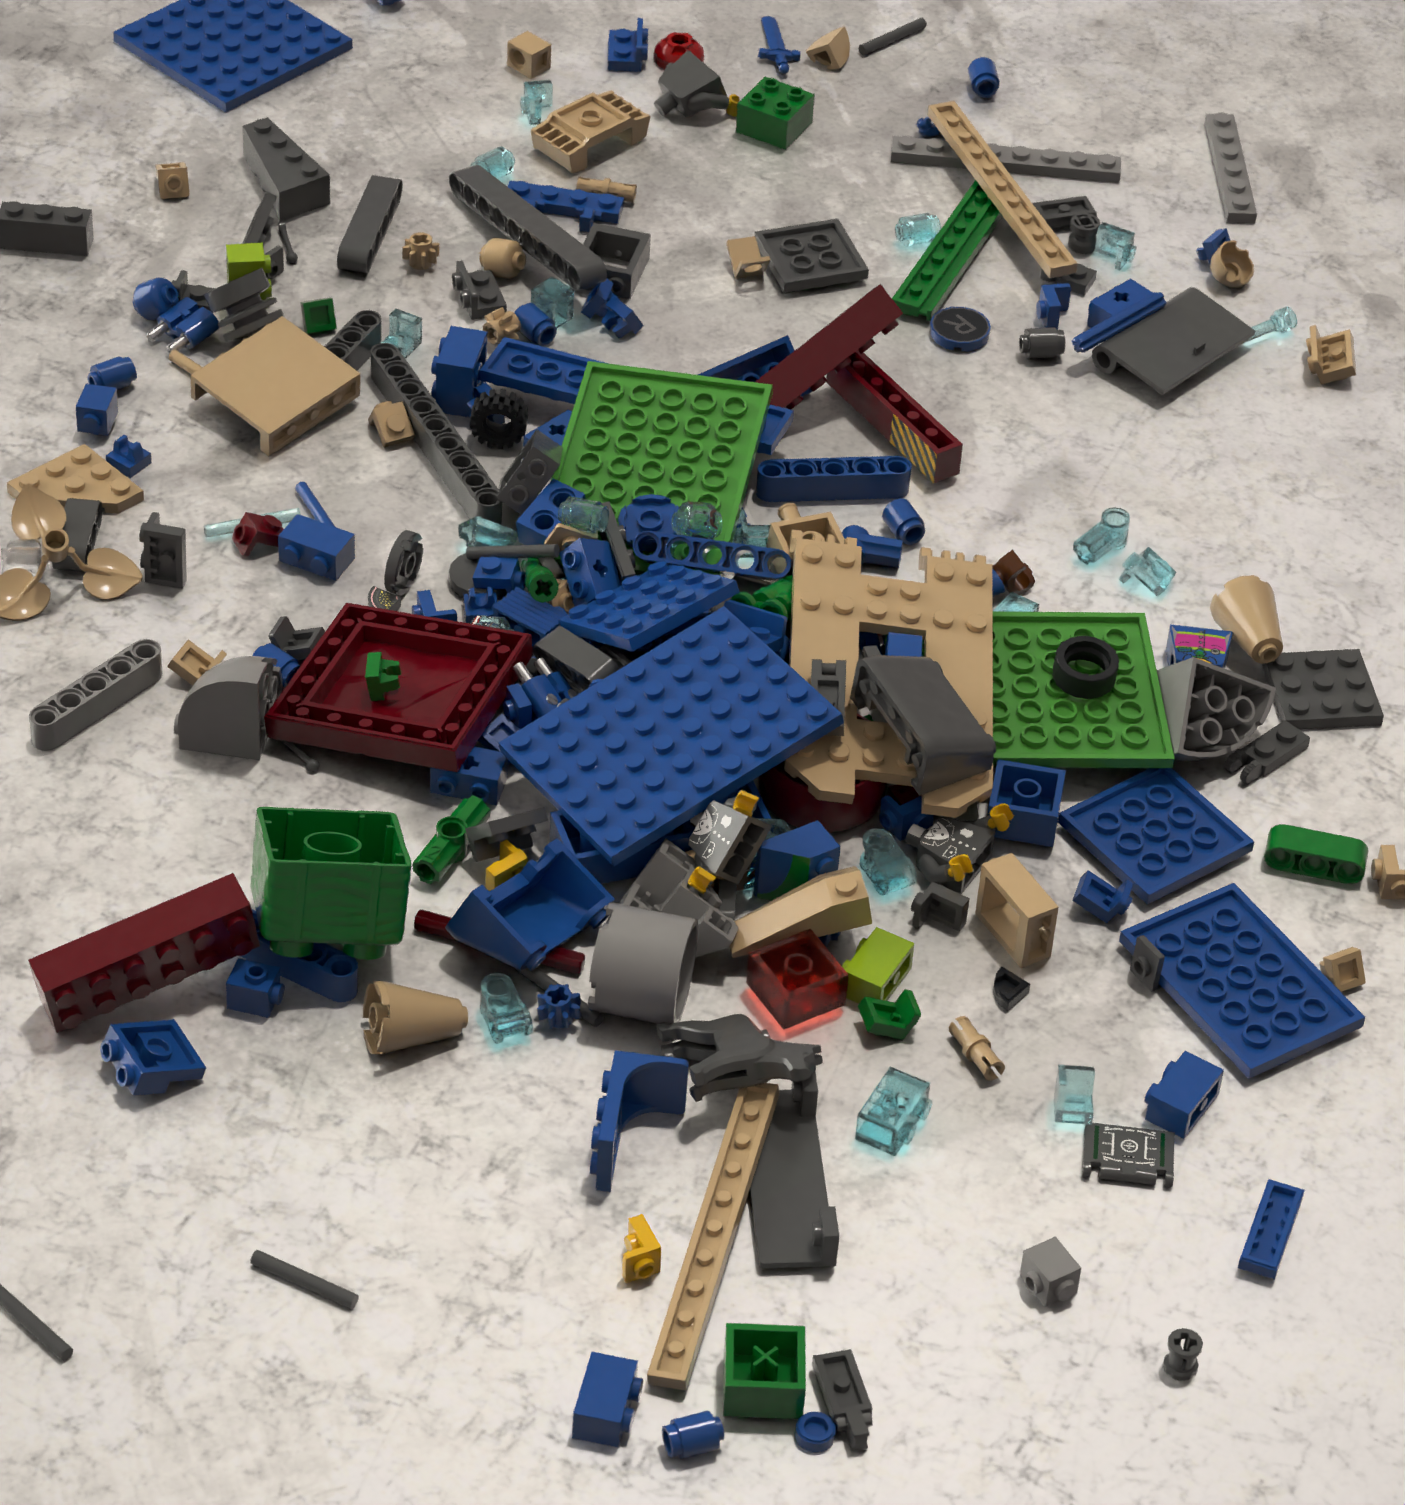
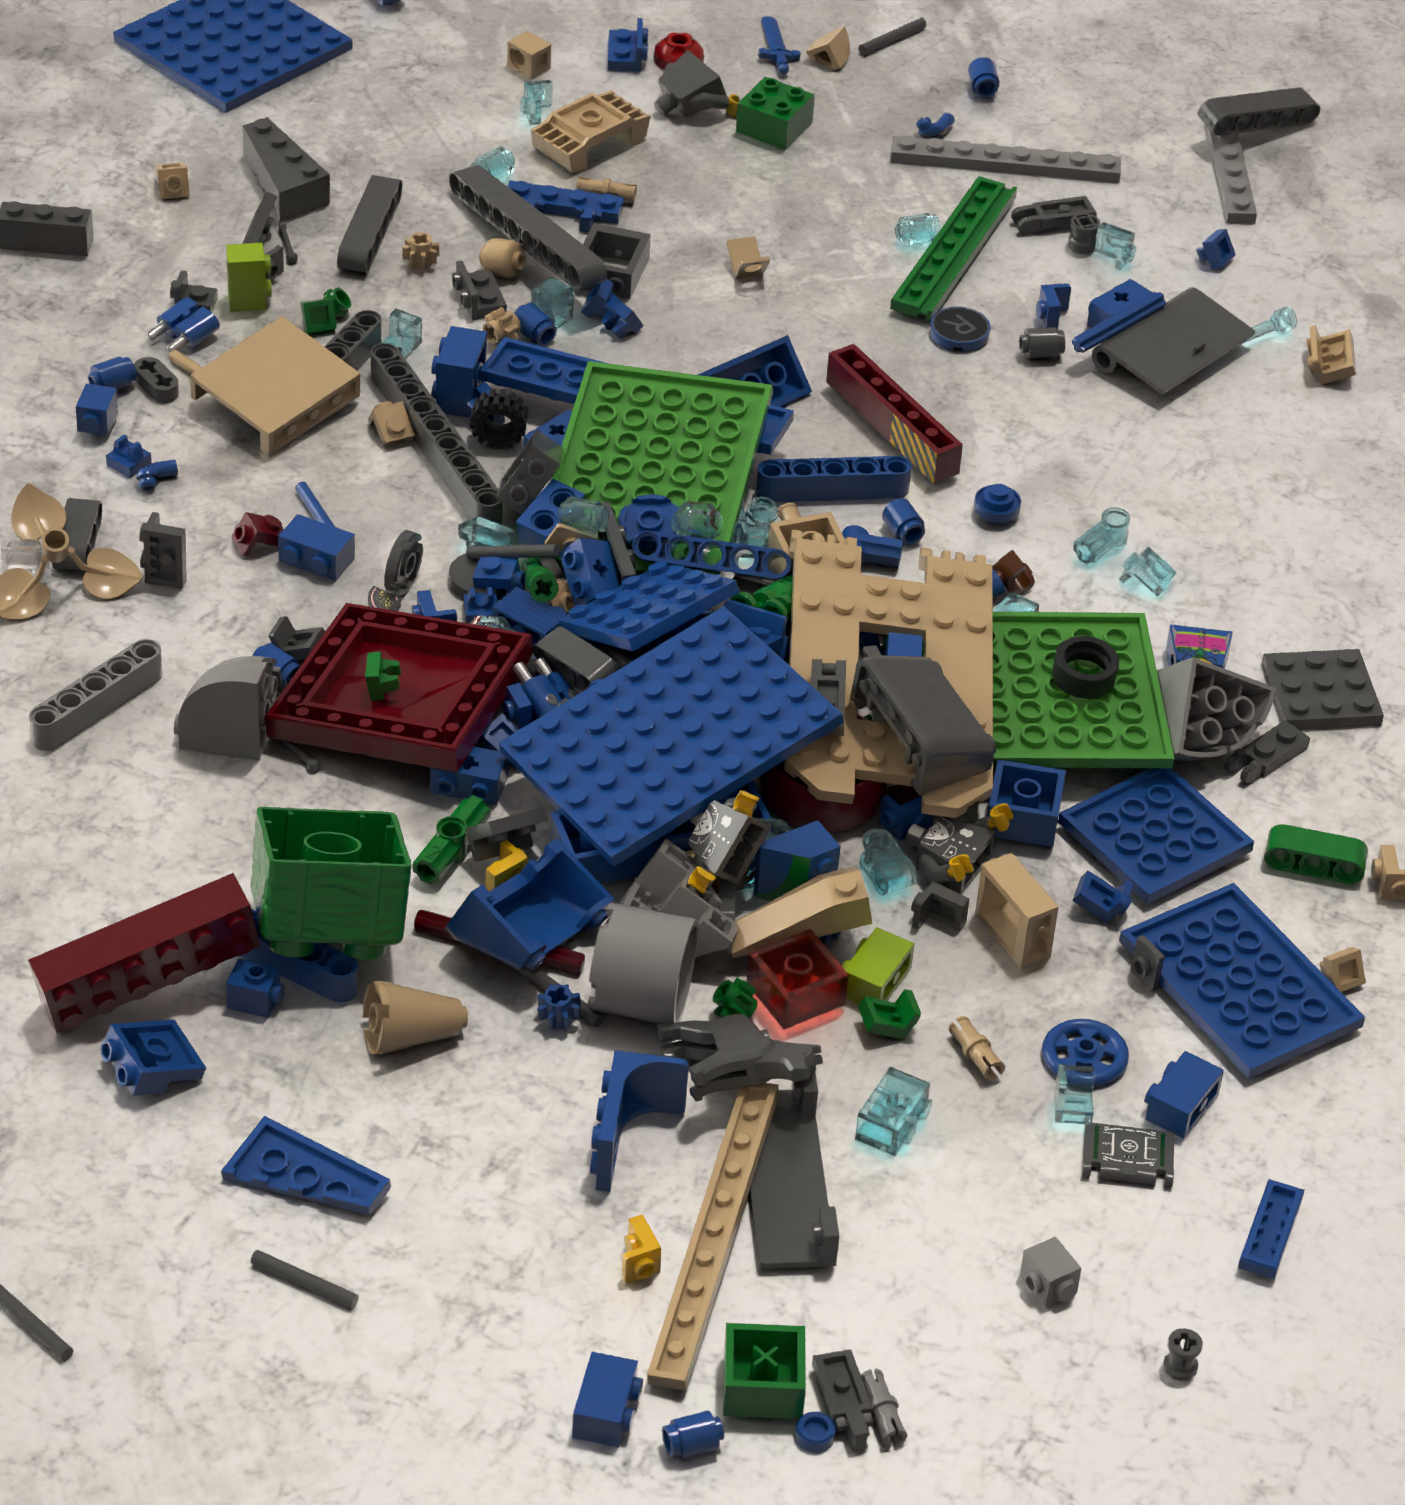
(81, 476): tan plate -> none
(149, 473): none -> blue arm
(154, 298): blue head -> none
(156, 379): none -> dark grey beam
(193, 662): tan bracket -> none
(228, 527): clear light blue bar -> none
(243, 305): dark grey wheel -> none
(302, 1168): none -> blue wing
(340, 300): none -> green plate
(503, 1008): clear light blue piece -> none
(735, 998): none -> green gear
(762, 511): none -> clear light blue plate
(811, 255): dark grey plate -> none
(832, 347): dark red brick -> none
(884, 1408): none -> light grey pin
(997, 503): none -> blue plate
(1002, 190): tan plate -> none
(1009, 988): black tile -> none
(1079, 282): dark grey plate -> none
(1094, 1052): none -> blue plate
(1232, 265): tan hair -> none
(1251, 614): tan cone -> none
(1259, 111): none -> dark grey beam

